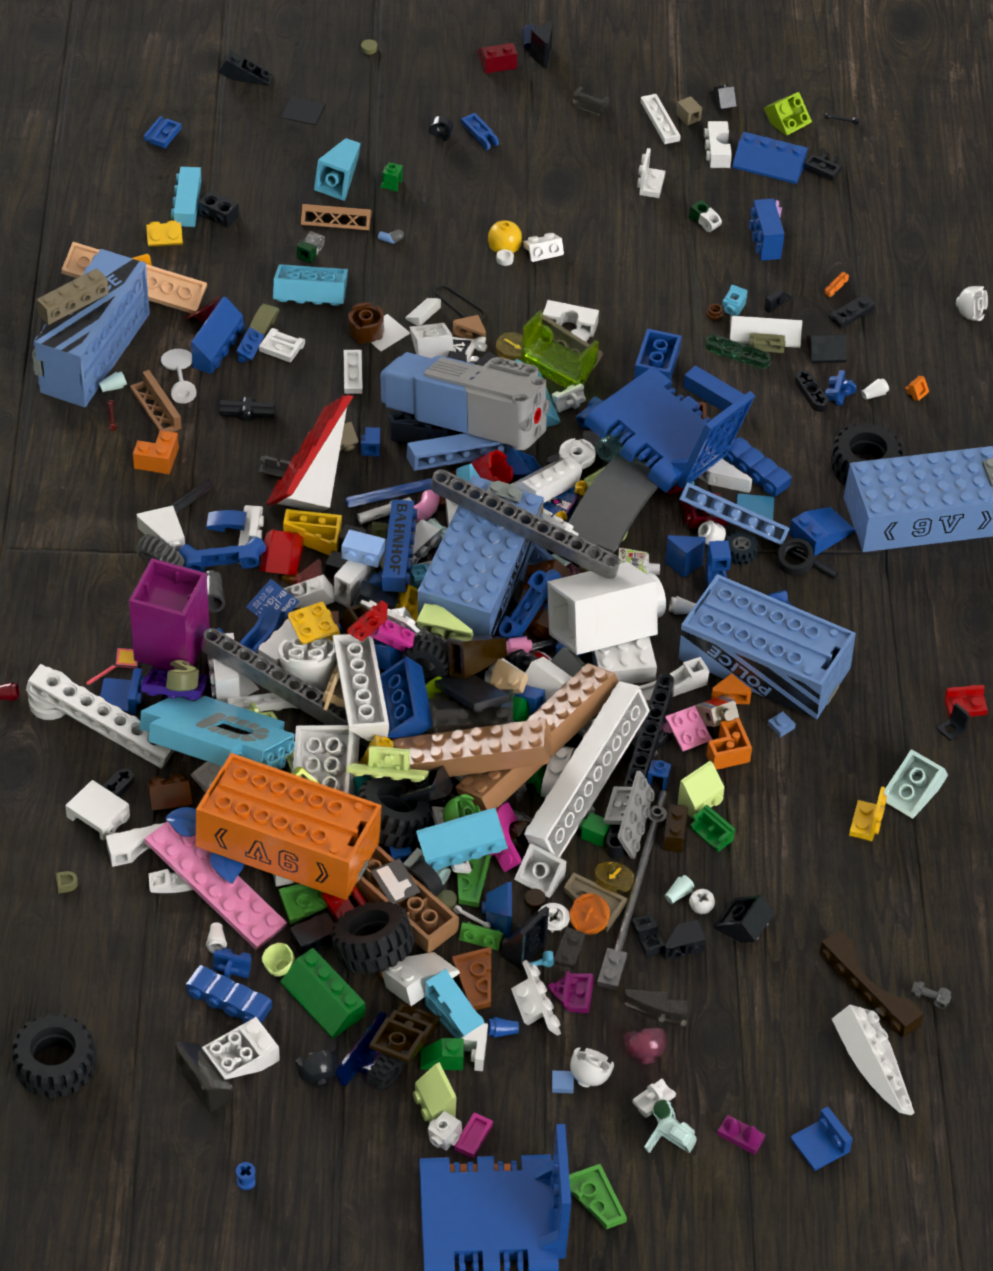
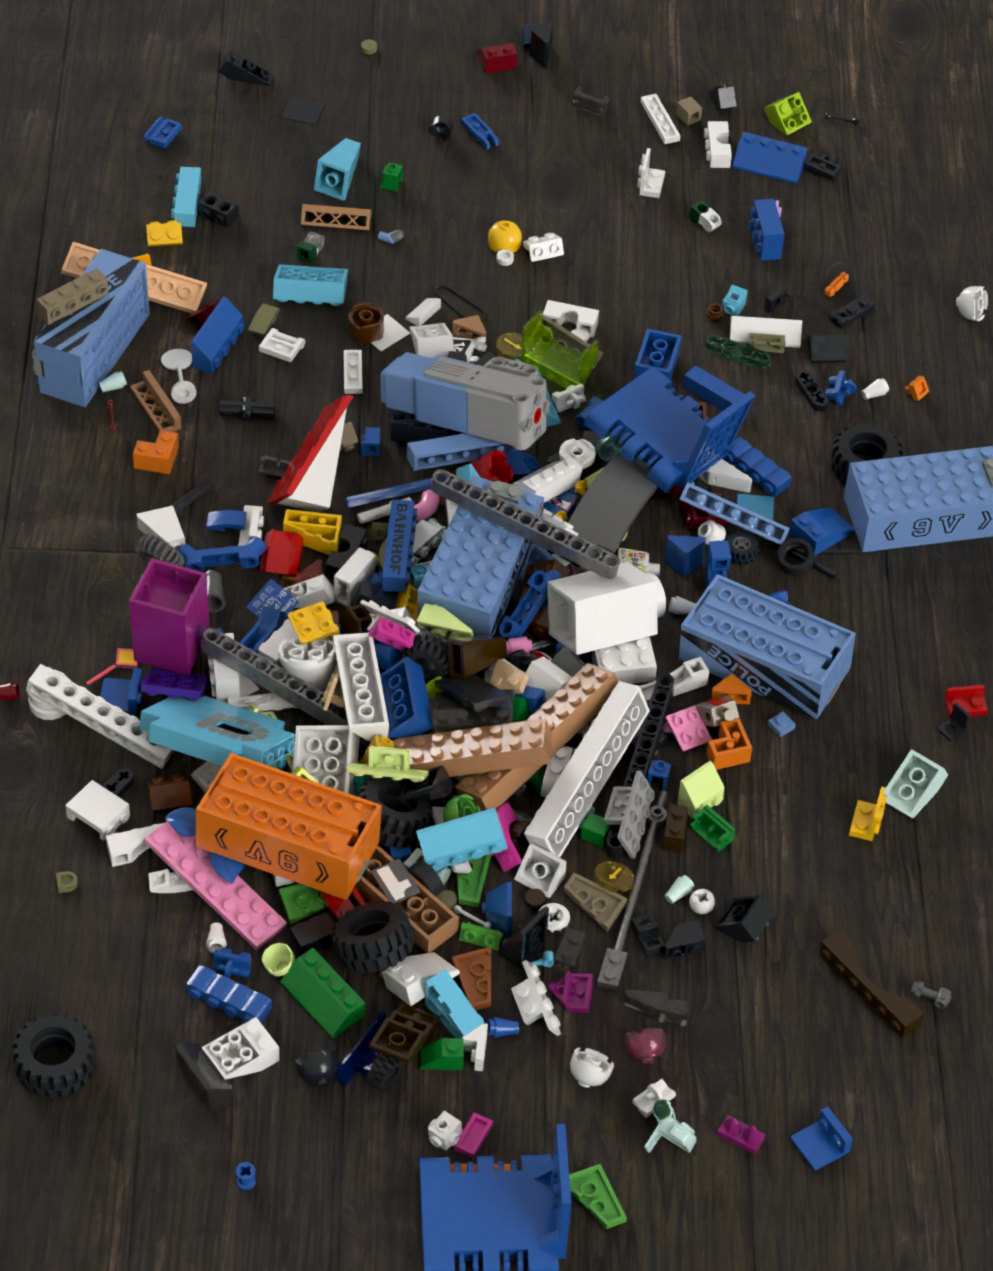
(183, 677): olive animal -> none
(249, 345): blue hinge -> none
(363, 548): light blue brick -> none
(369, 621): red bracket -> none
(435, 1094): yellowish green slope -> none
(562, 1082): medium blue tile -> none
(589, 913): orange tile -> none
(873, 1055): white wedge -> none

